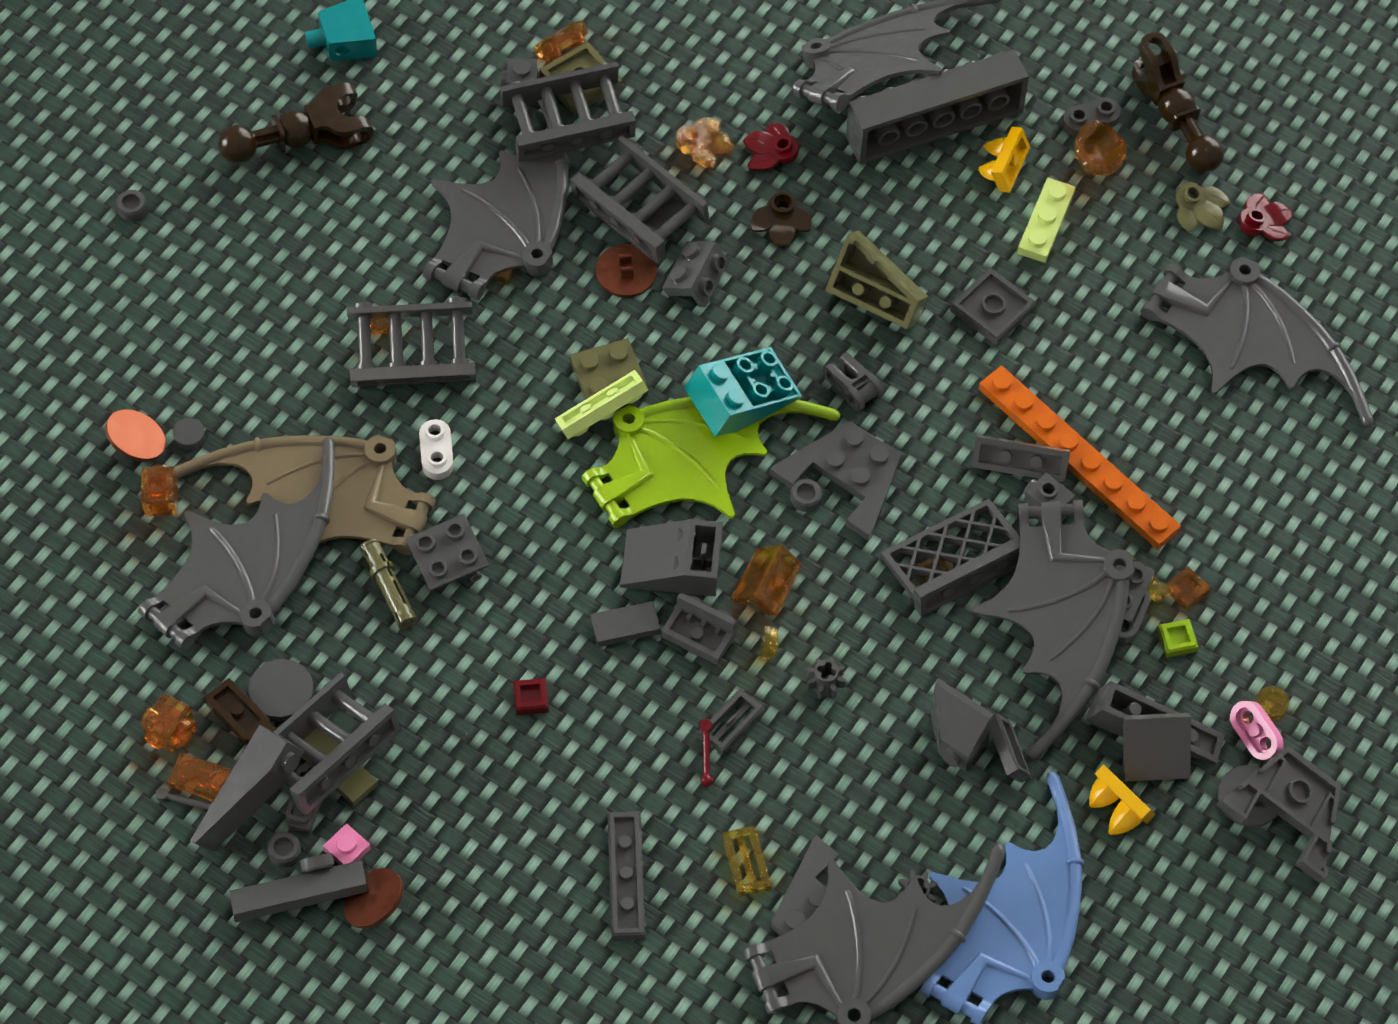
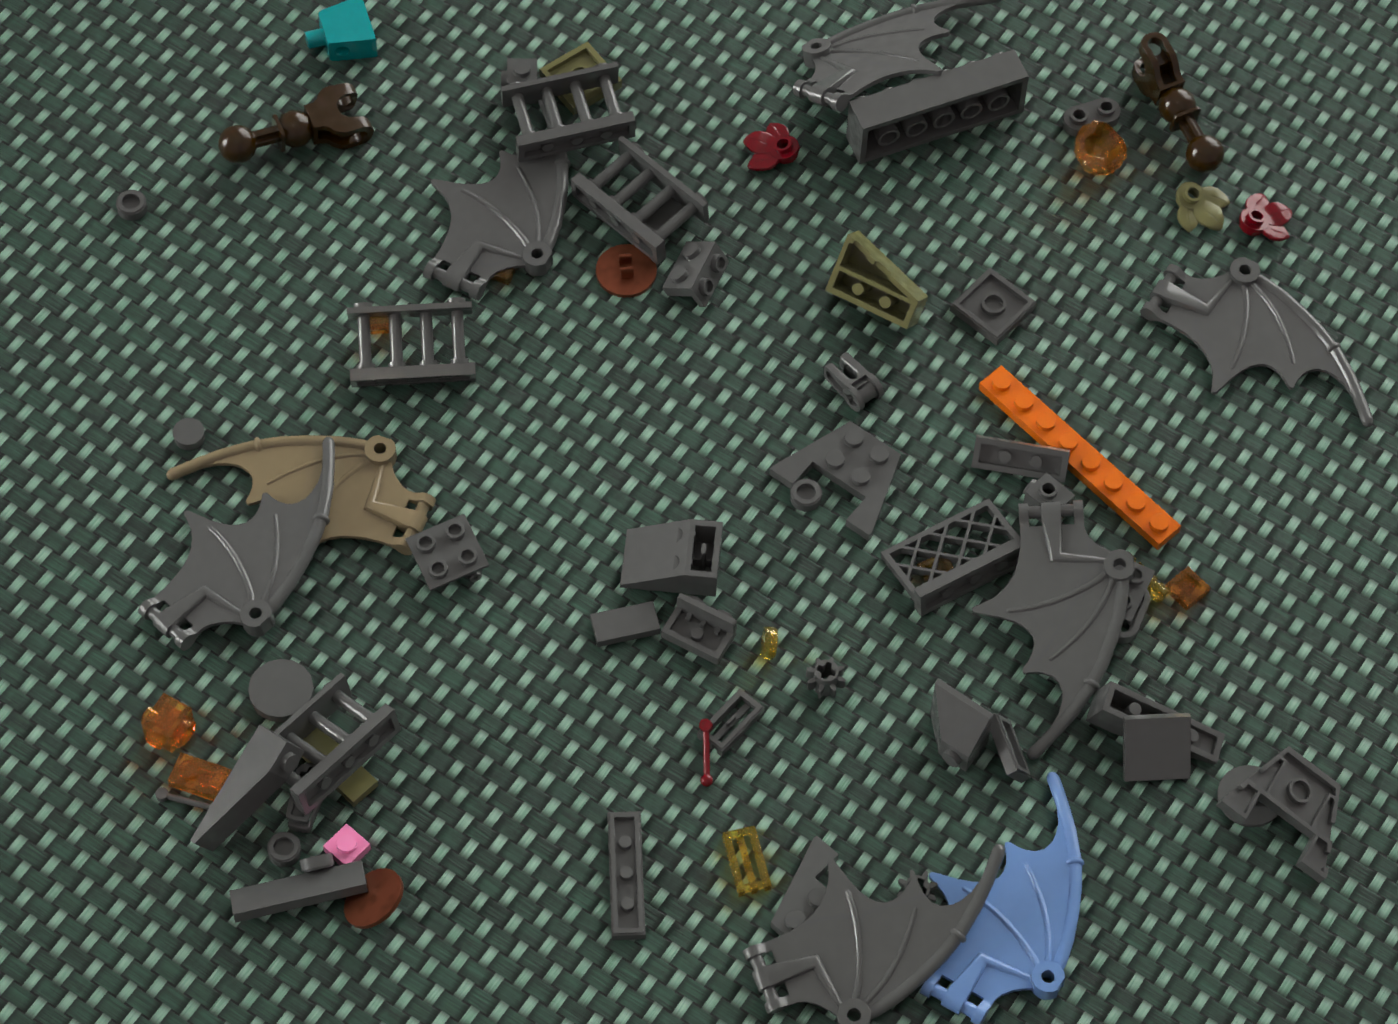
(135, 435): piece -> none
(159, 491): clear orange brick -> none
(237, 710): dark brown hinge -> none
(383, 573): olive pin -> none
(436, 447): white plate -> none
(530, 696): dark red tile -> none
(568, 36): clear orange plate -> none
(601, 405): yellowish green plate -> none
(603, 366): olive plate -> none
(675, 457): lime animal -> none
(704, 141): clear orange plate -> none
(740, 390): teal slope -> none
(768, 578): clear orange panel -> none
(781, 222): dark brown plate -> none
(1010, 155): yellow tile -> none
(1046, 220): yellowish green plate -> none
(1129, 811): yellow tile -> none
(1177, 638): lime tile -> none
(1258, 731): bright pink plate -> none
(1273, 701): clear yellow tile -> none

